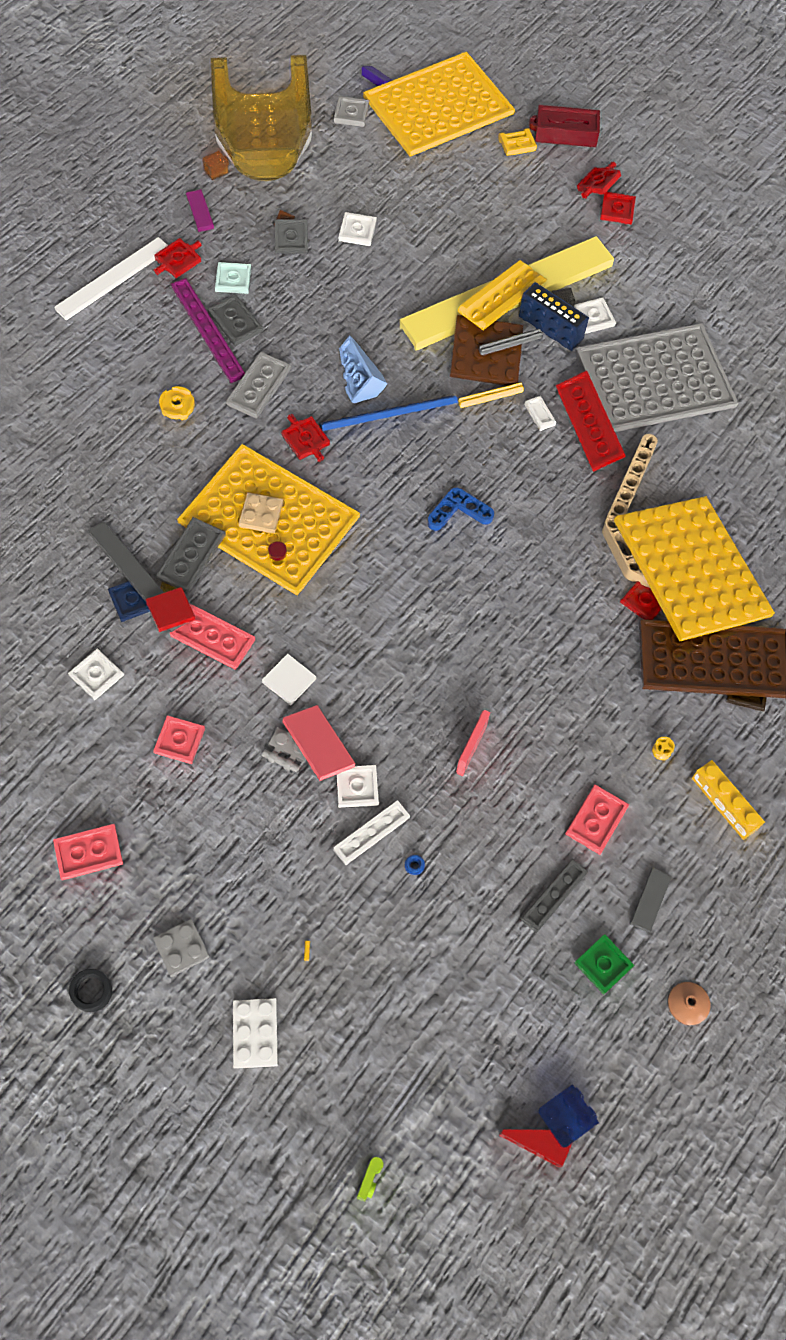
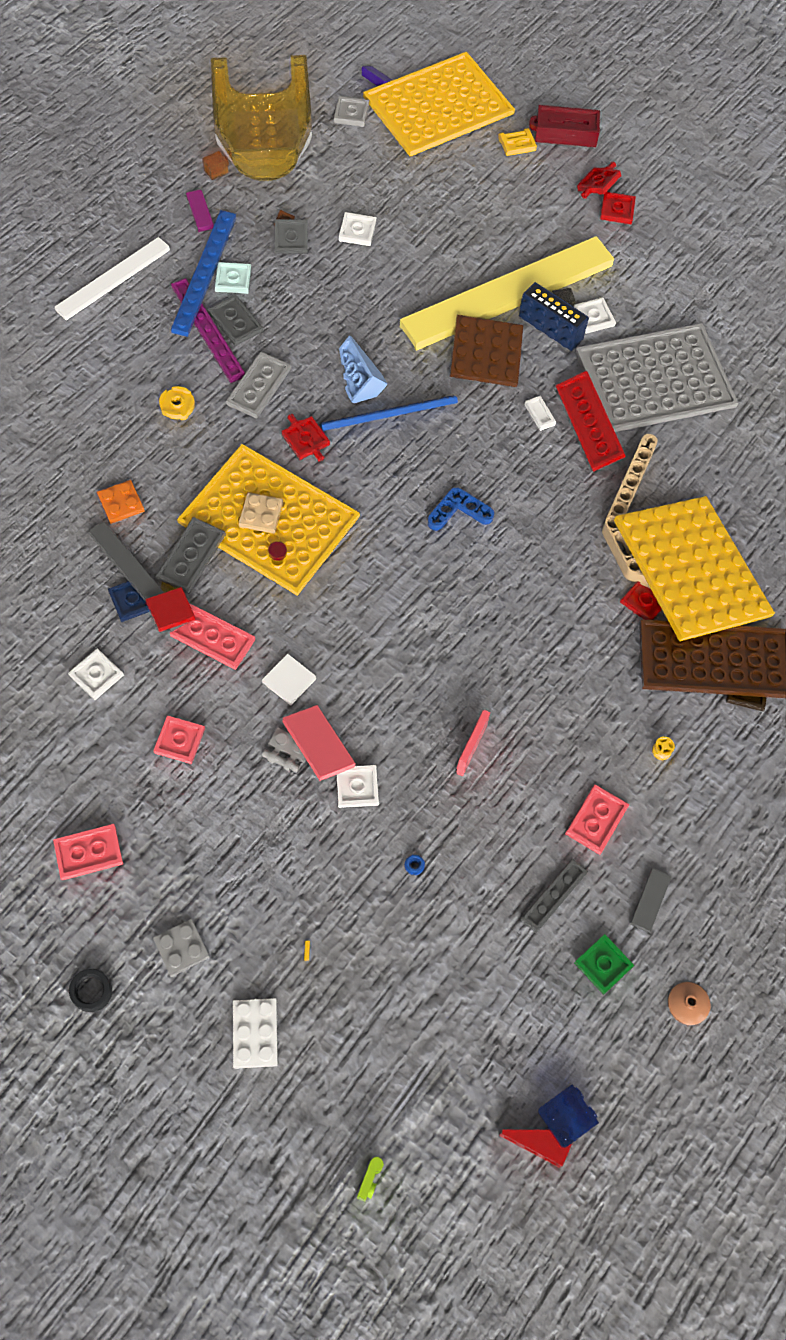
(120, 501): none -> orange plate
(177, 258): red plate -> none
(203, 274): none -> blue plate
(371, 832): white plate -> none
(490, 395): yellow axle -> none
(500, 295): yellow plate -> none
(510, 341): axle -> none
(727, 800): yellow brick -> none

